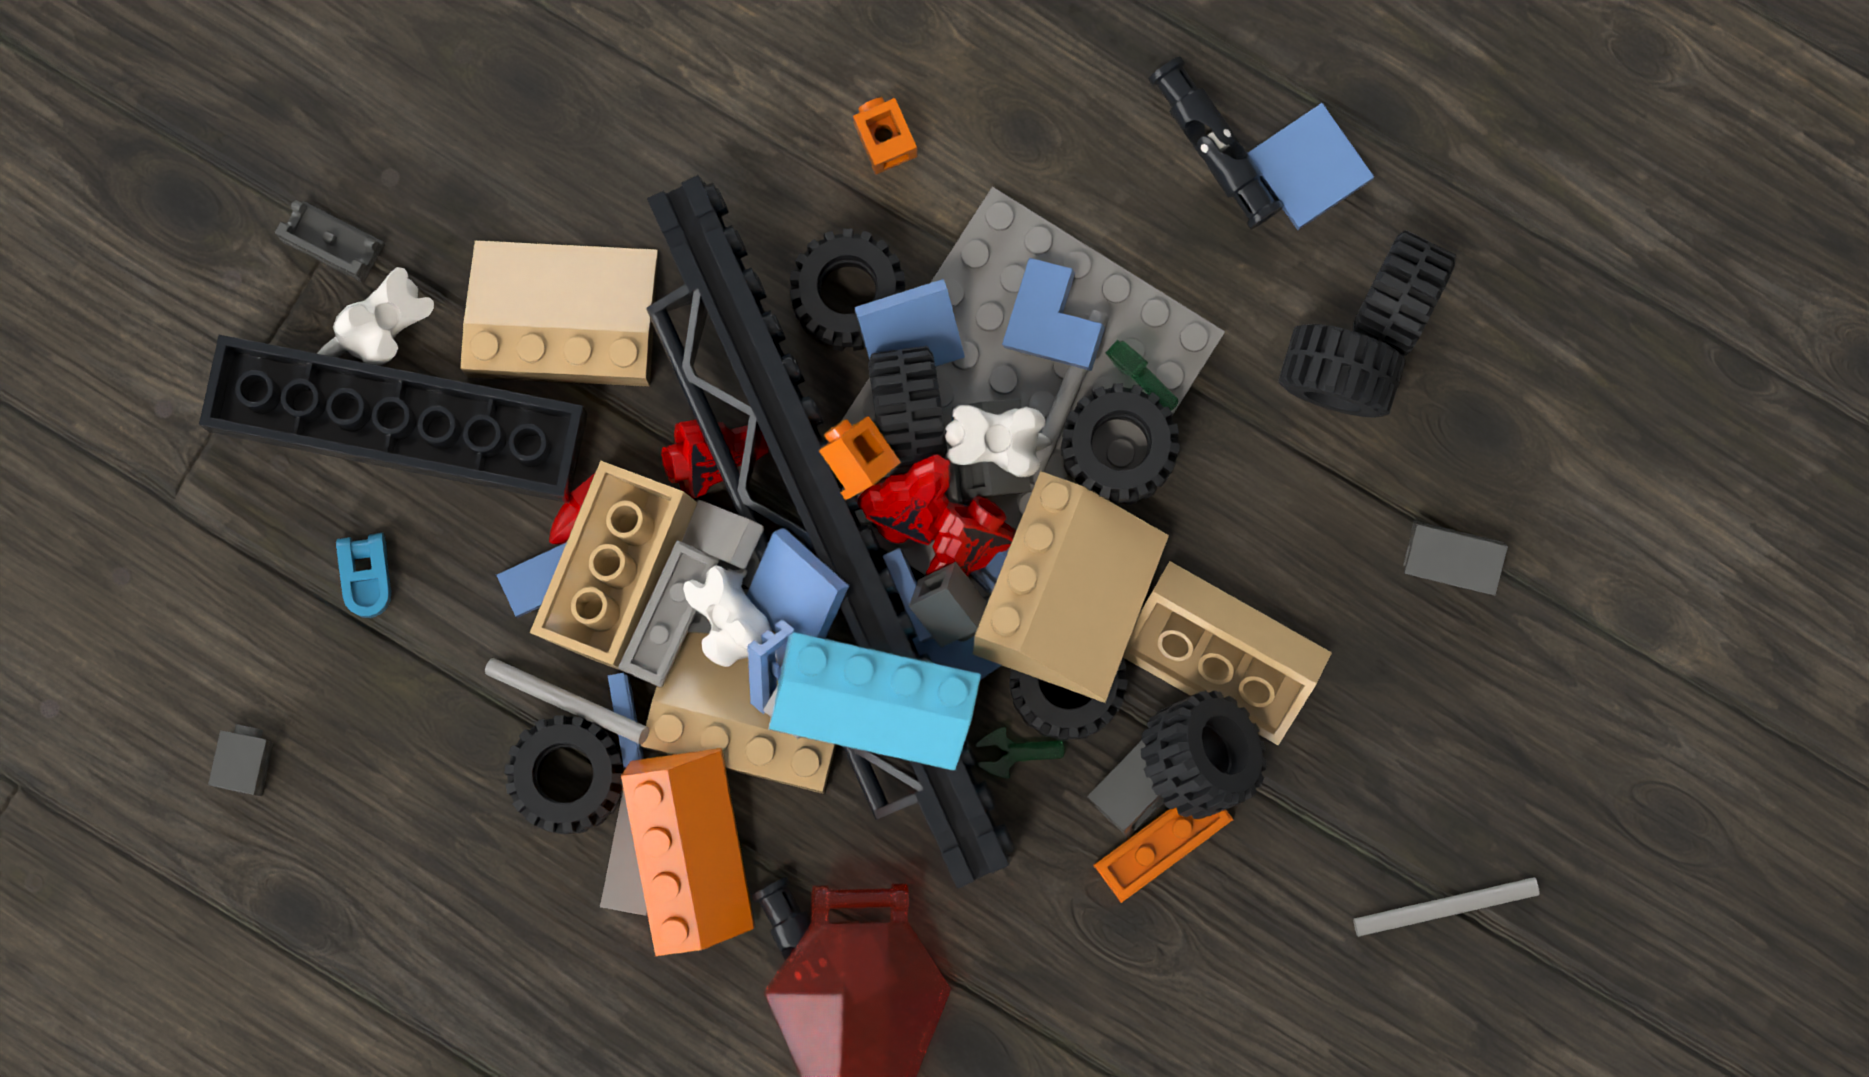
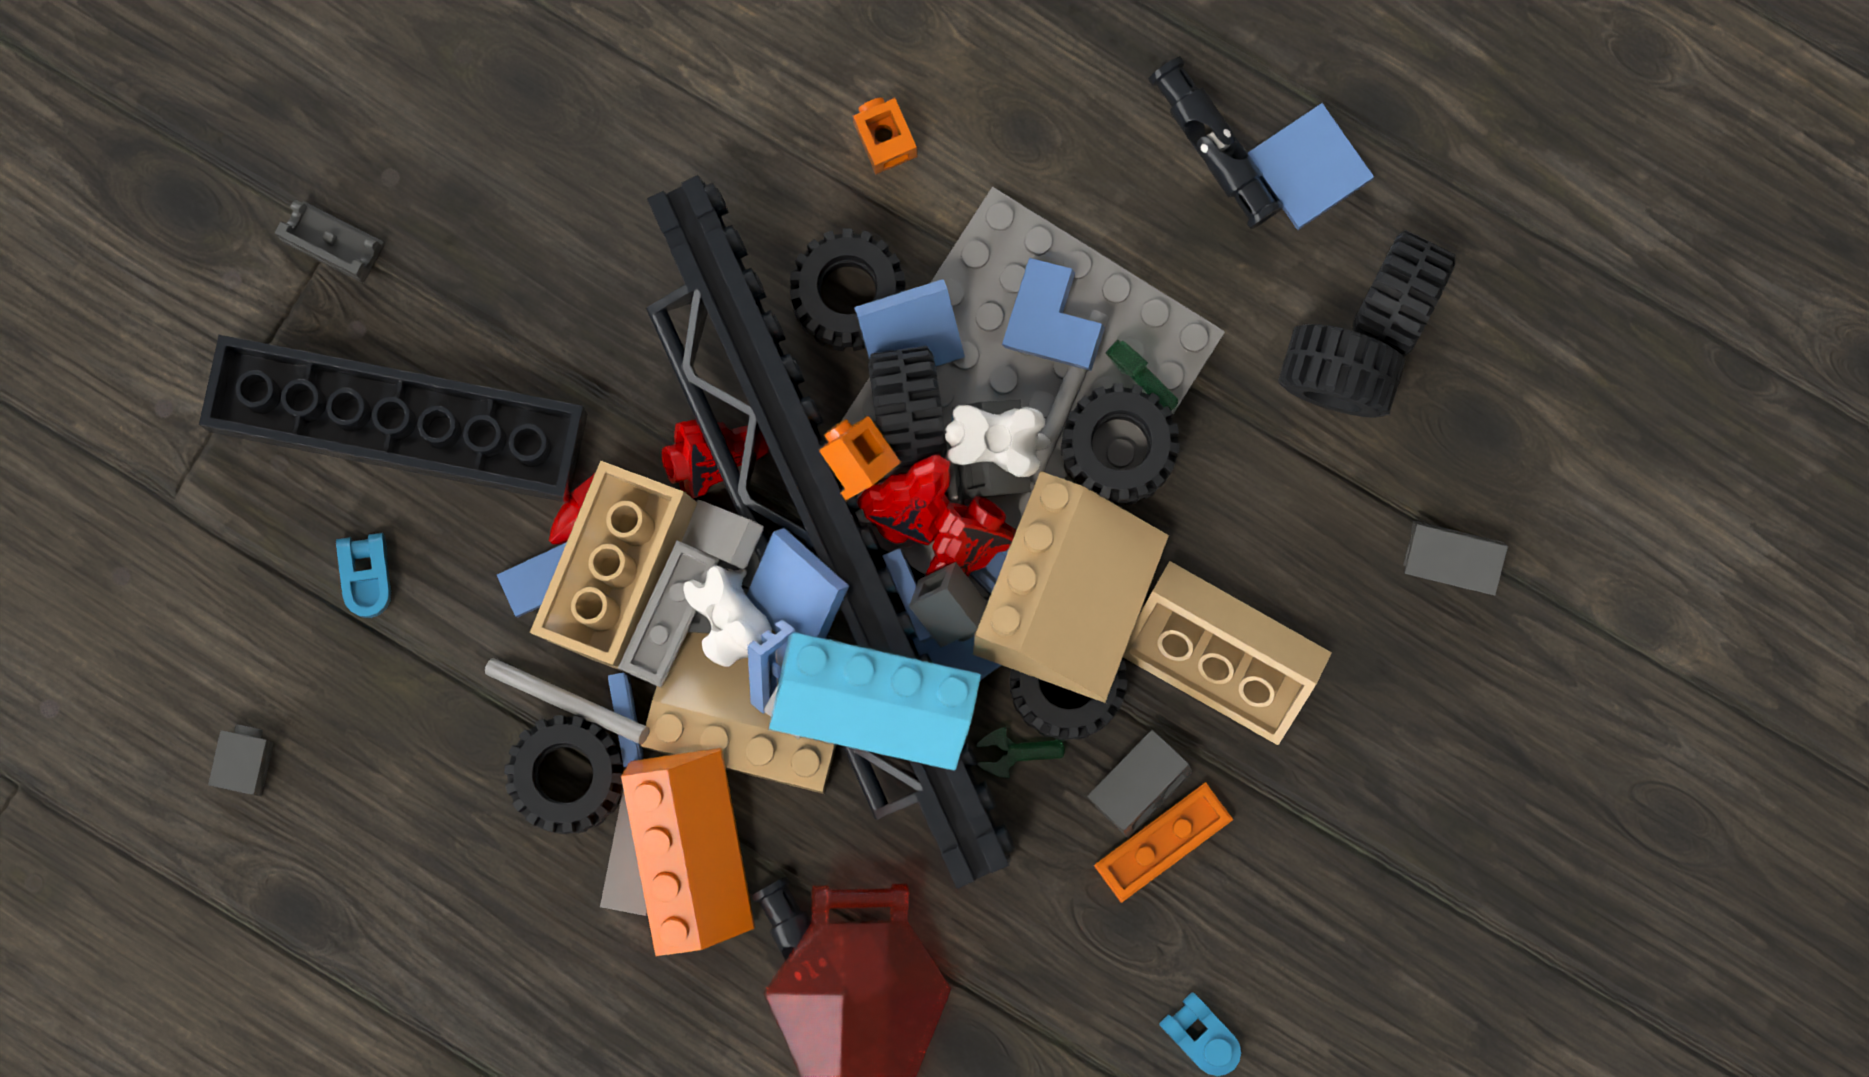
(371, 325): white animal -> none
(559, 313): tan slope -> none
(1203, 754): black tyre -> none
(1215, 1049): none -> dark azure plate
(1446, 906): light grey bar -> none

